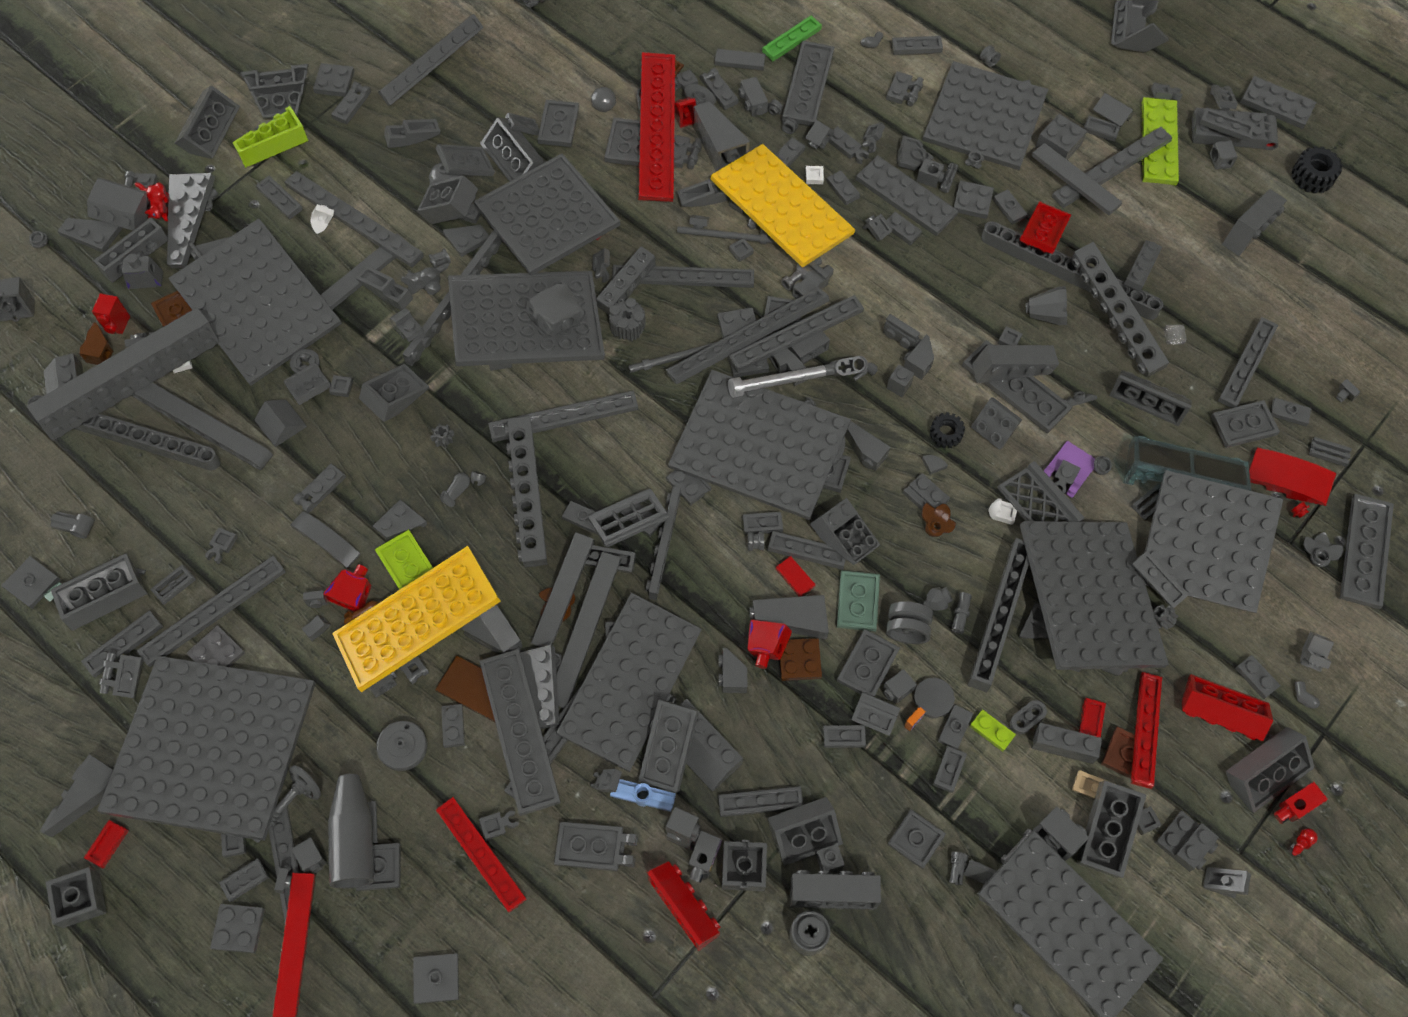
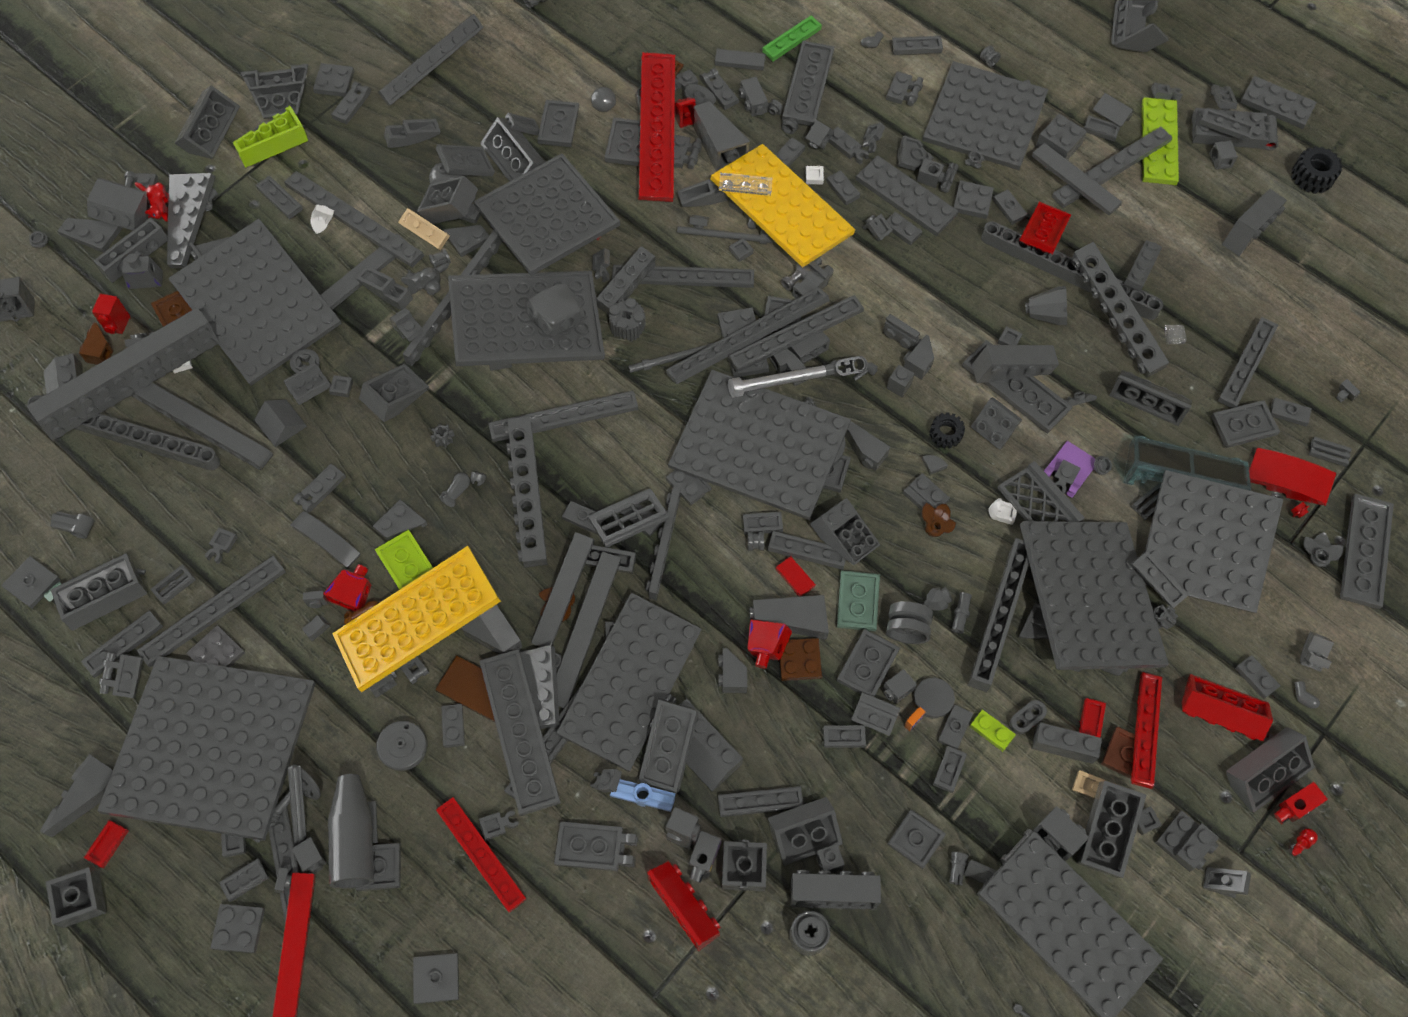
(297, 804): none -> dark grey axle
(424, 229): none -> tan plate
(745, 184): none -> clear plate

